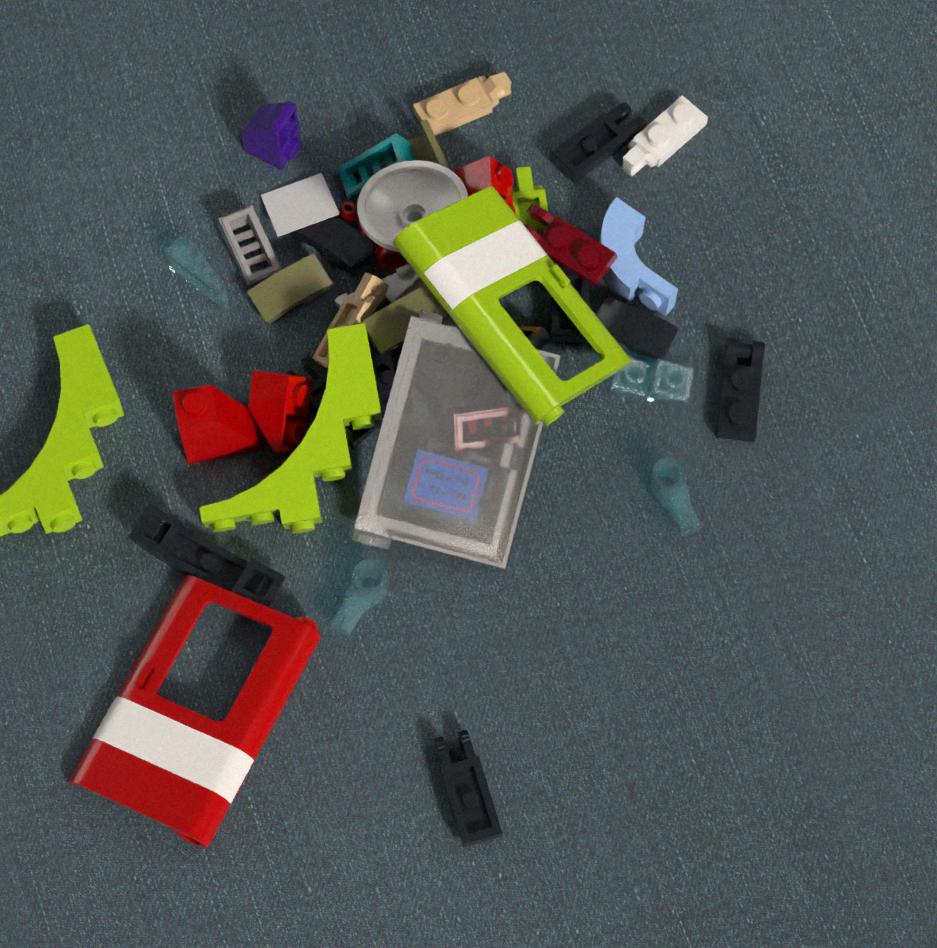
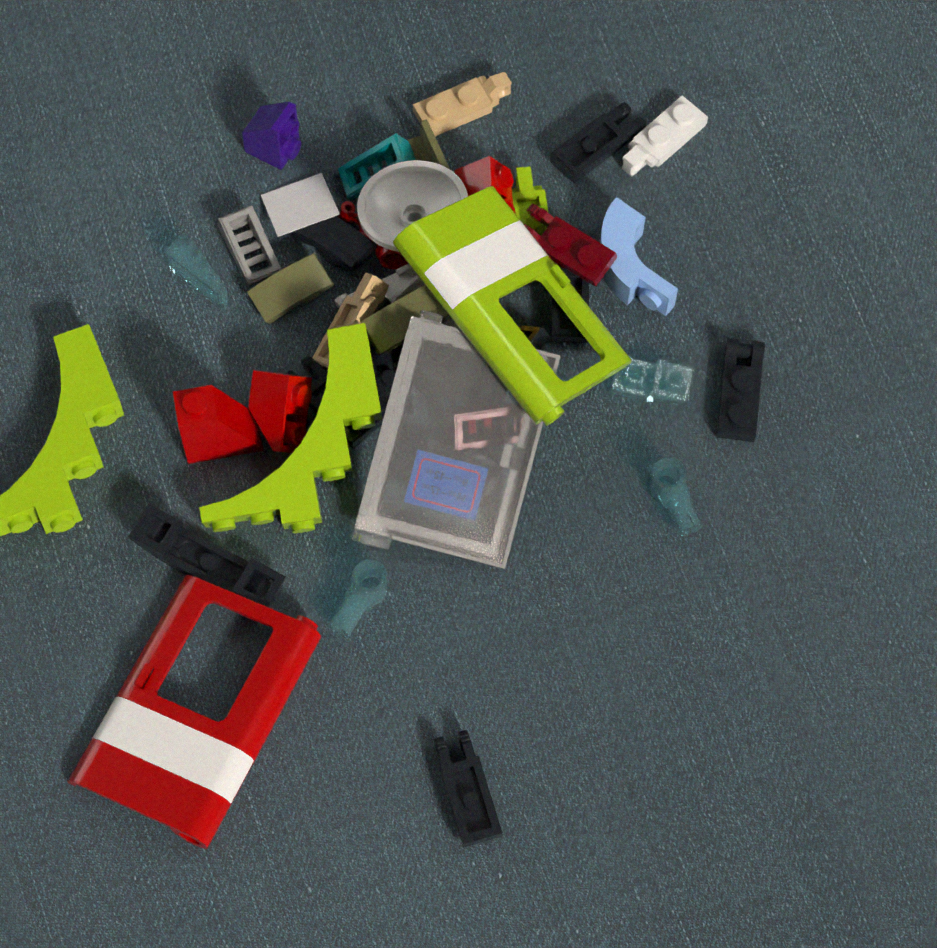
(637, 328): black slope -> none

